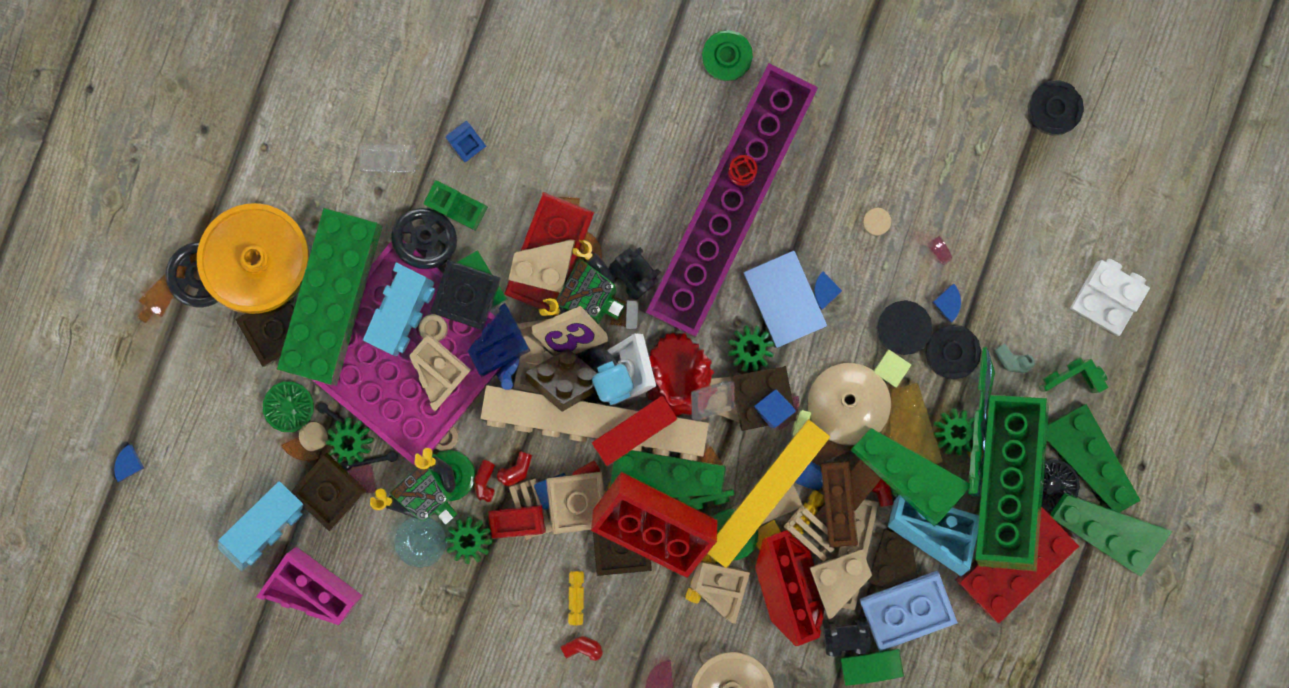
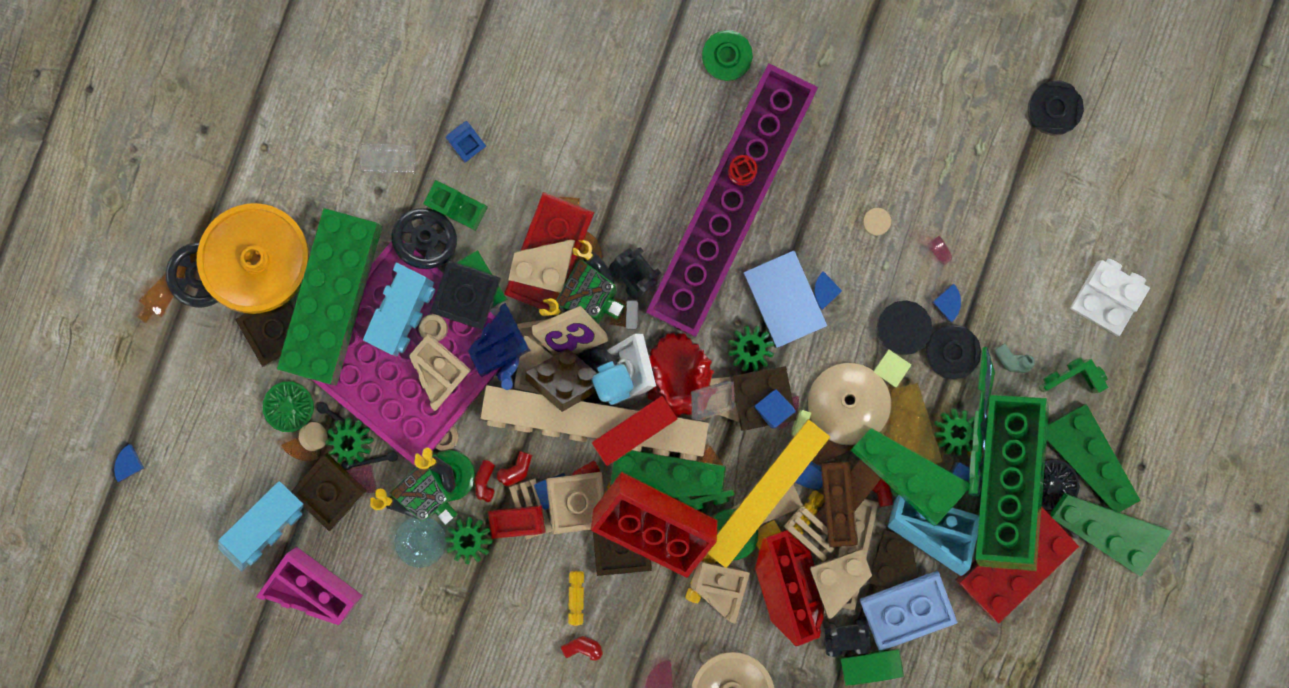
(960, 470): none -> blue slope

